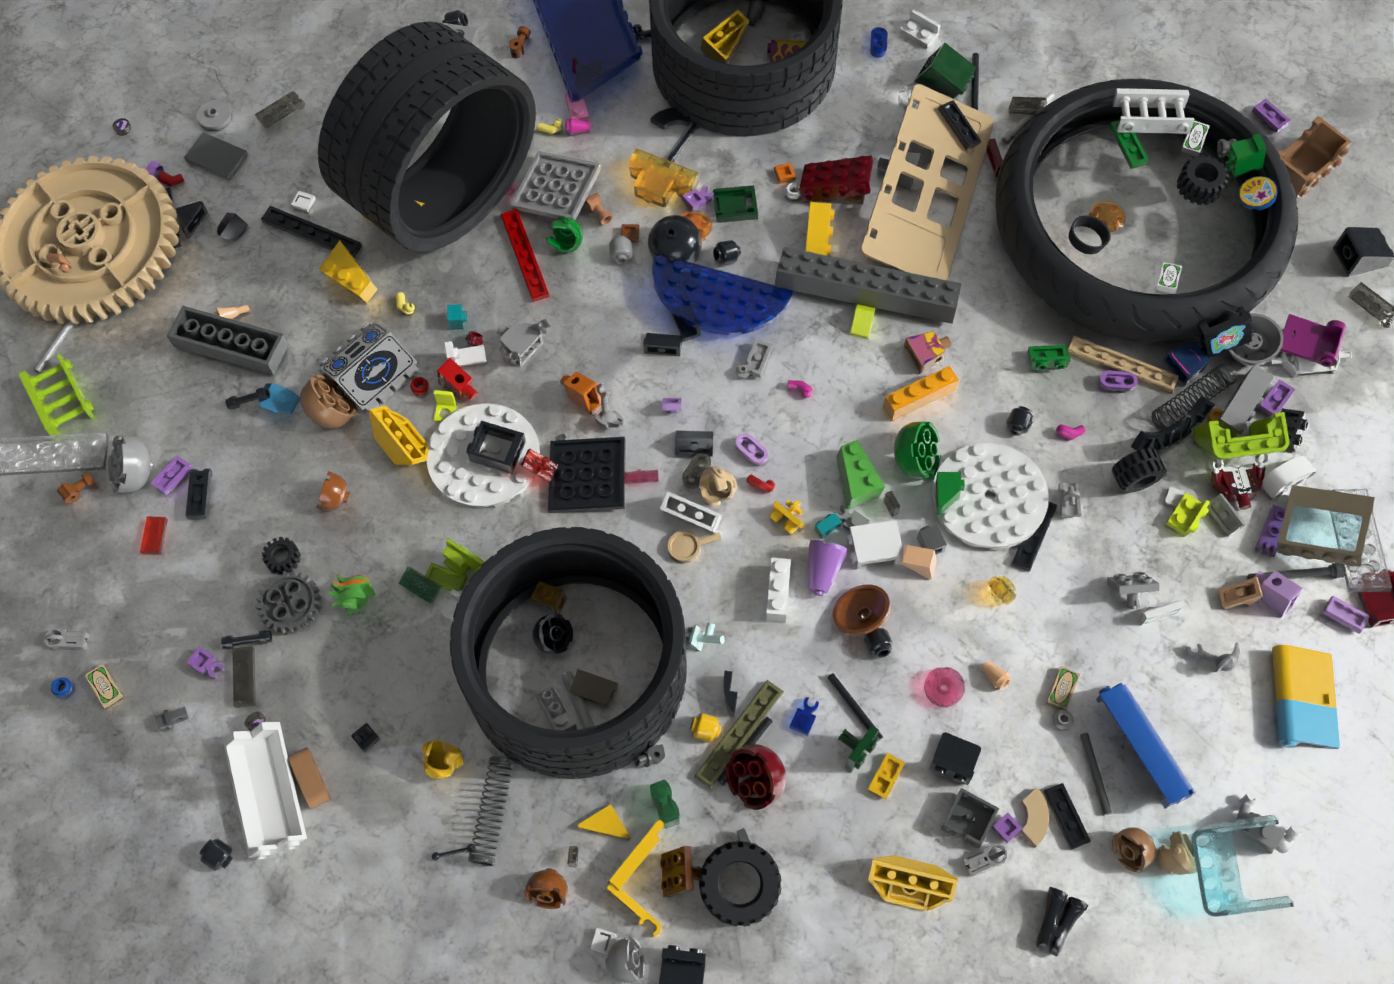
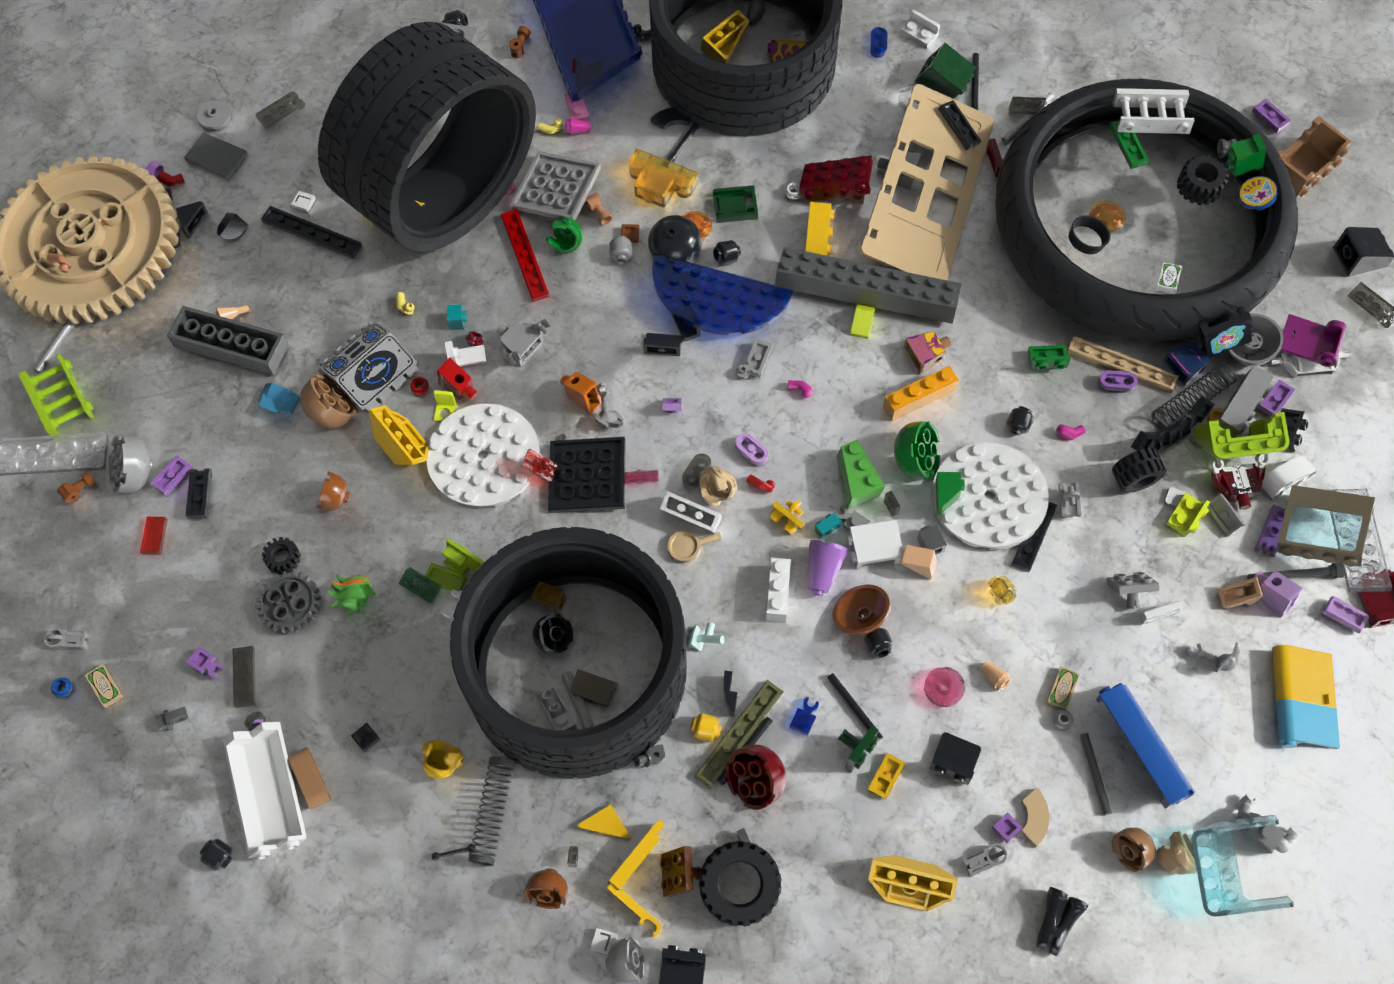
(122, 126): clear smoke tile -> none
(234, 402): black bar -> none
(263, 637): black bar -> none
(345, 271): yellow wedge -> none
(518, 442): black window -> none
(662, 799): clear green brick -> none
(693, 443): black panel -> none
(696, 199): medium lavender plate -> none
(784, 173): orange tile -> none
(975, 810): dark grey piece -> none
(1066, 816): black tile -> none
(1194, 141): white tile -> none

